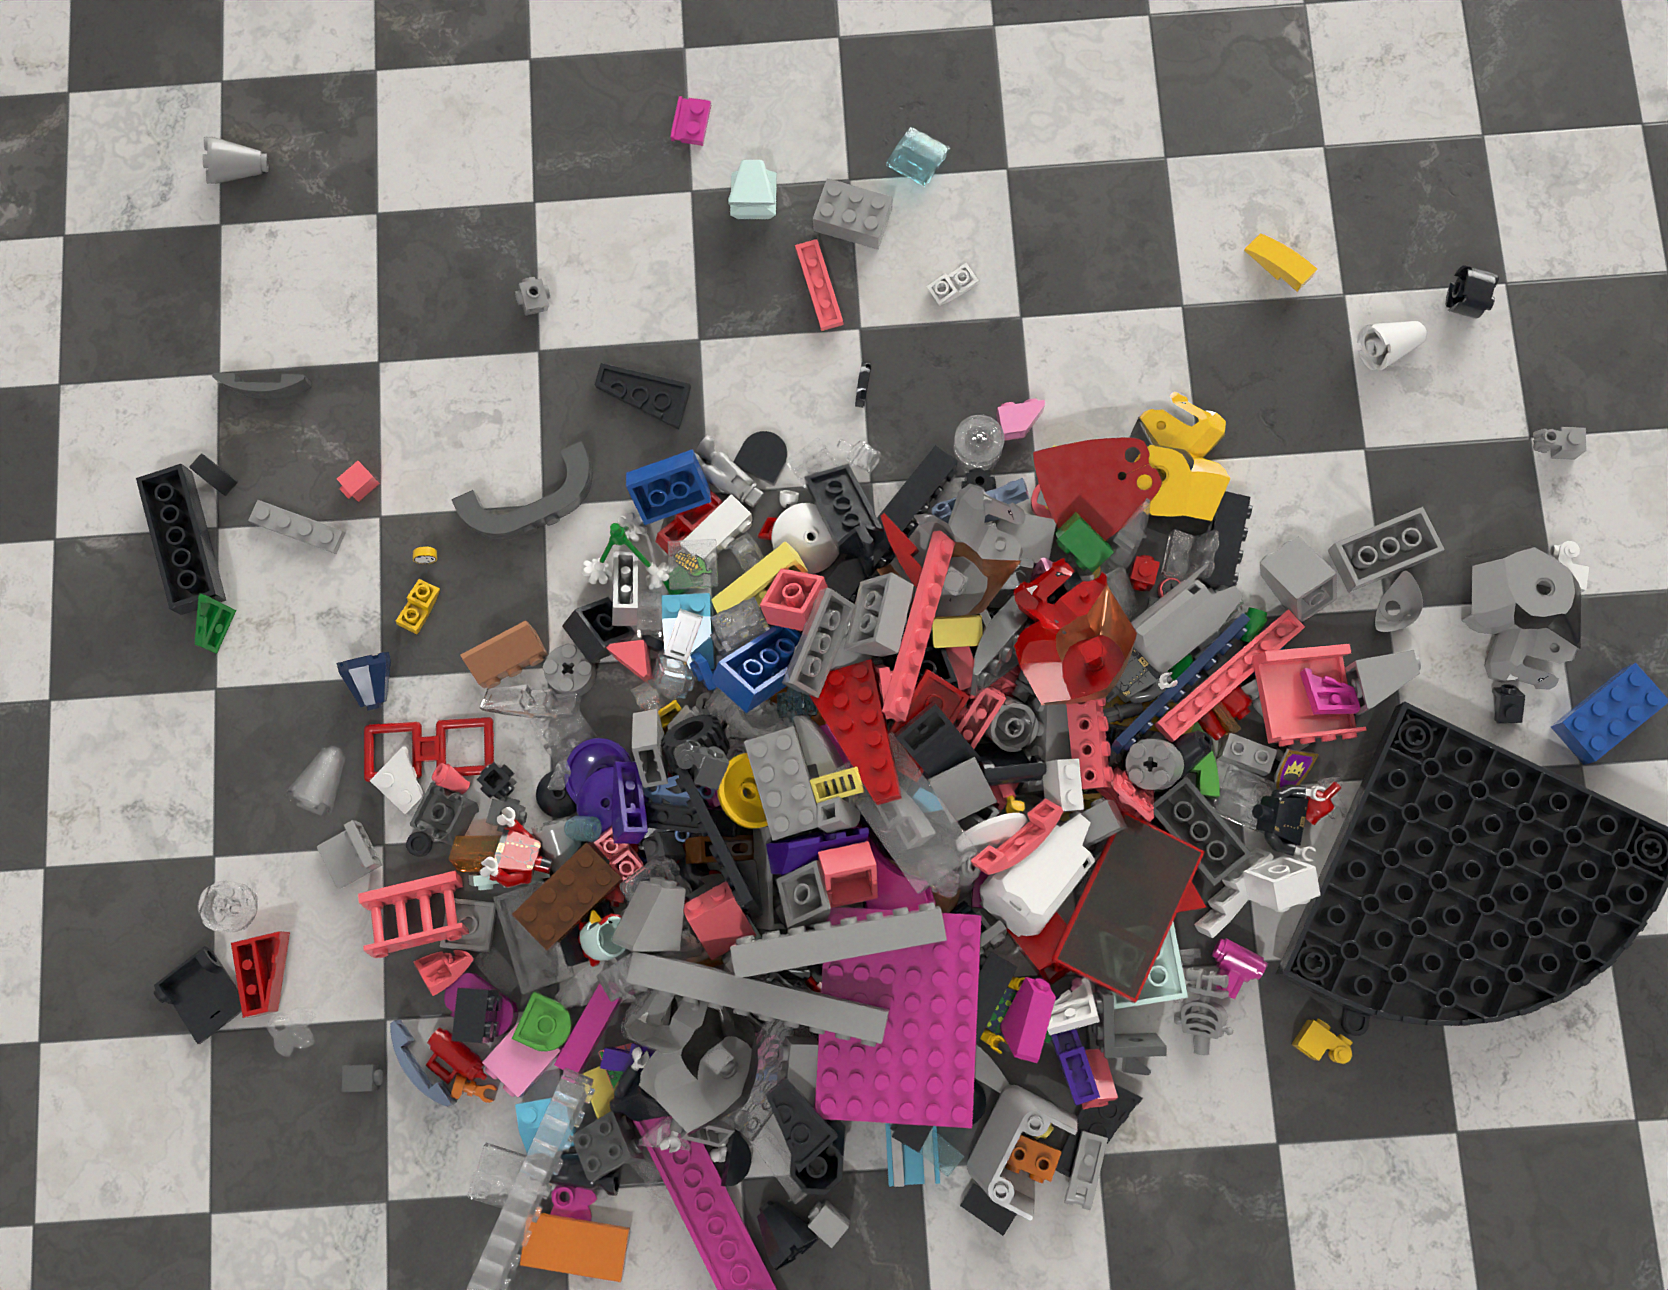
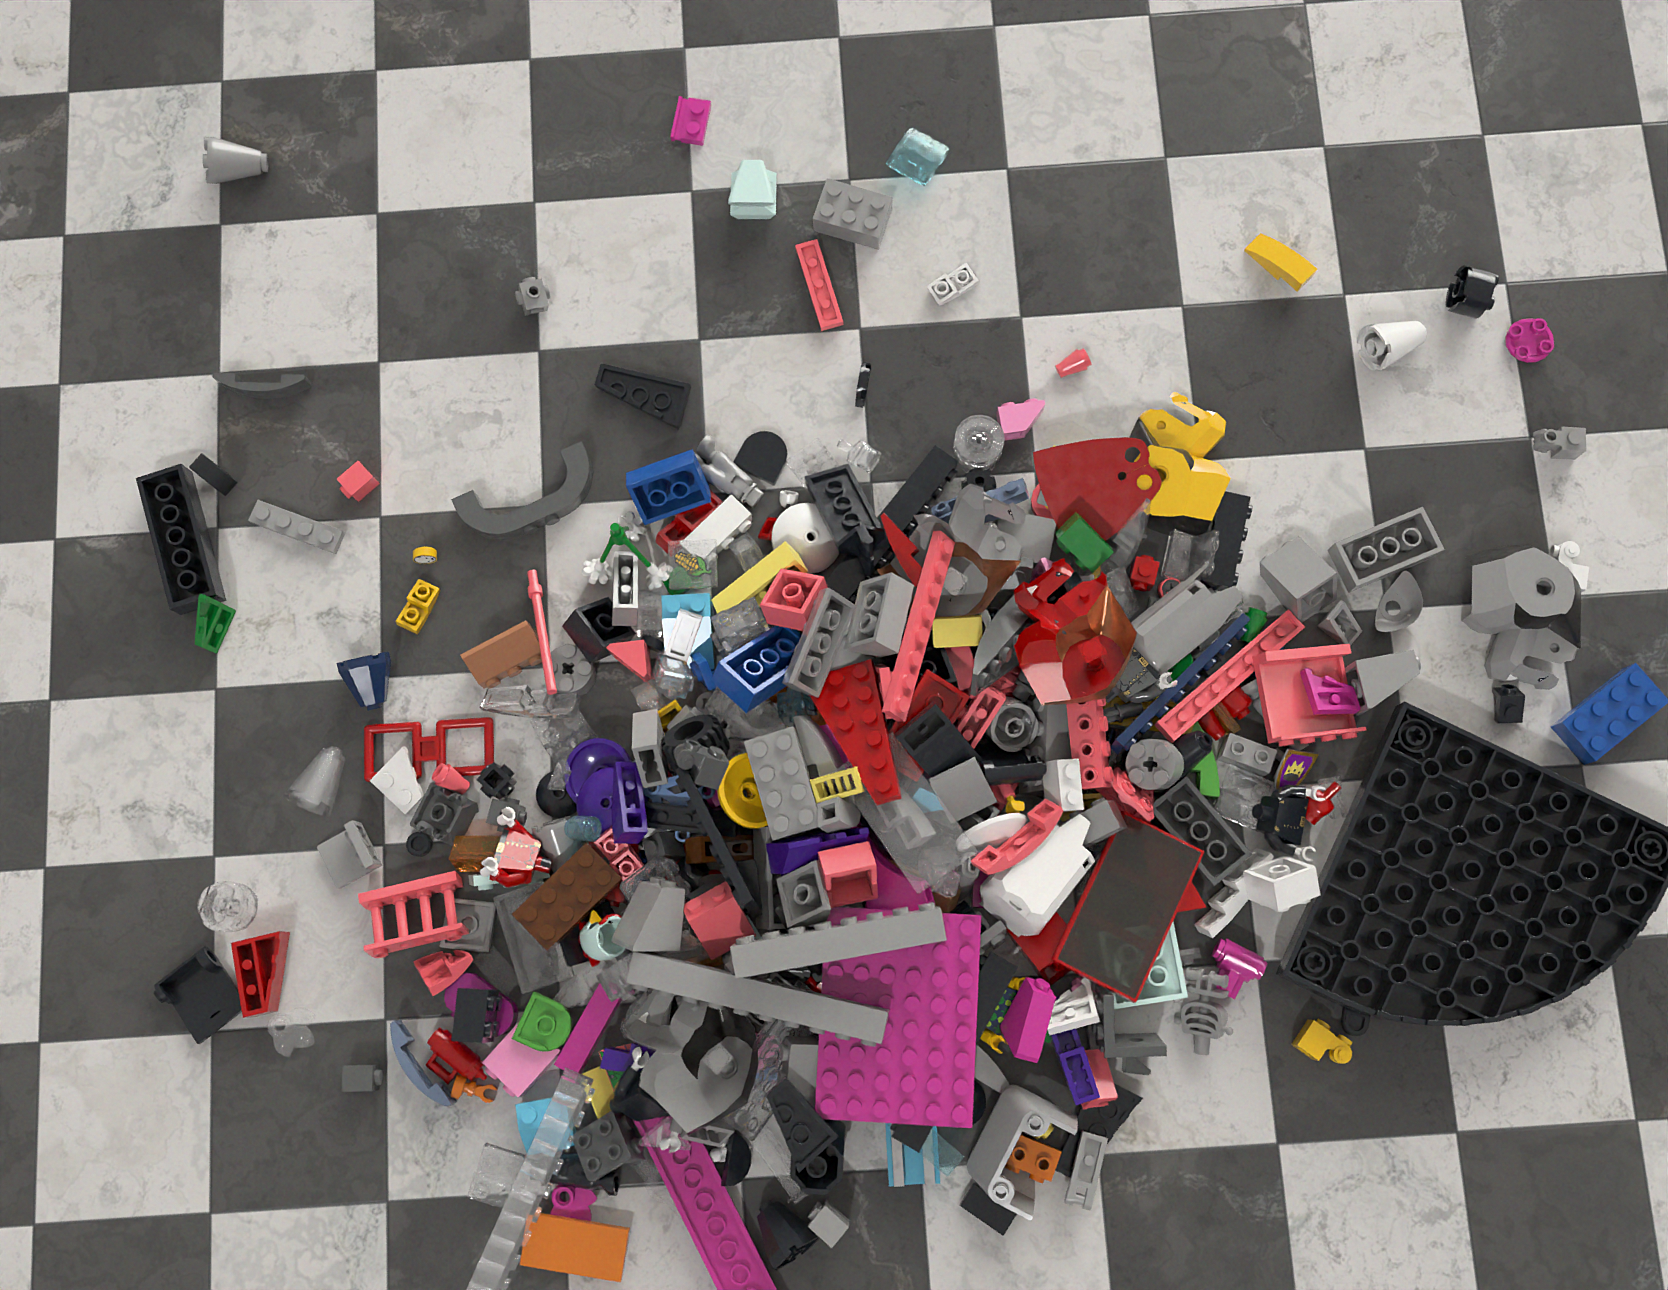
(535, 593): none -> coral bar
(1074, 363): none -> coral cone
(1340, 624): none -> light grey slope
(1529, 340): none -> dark pink dish

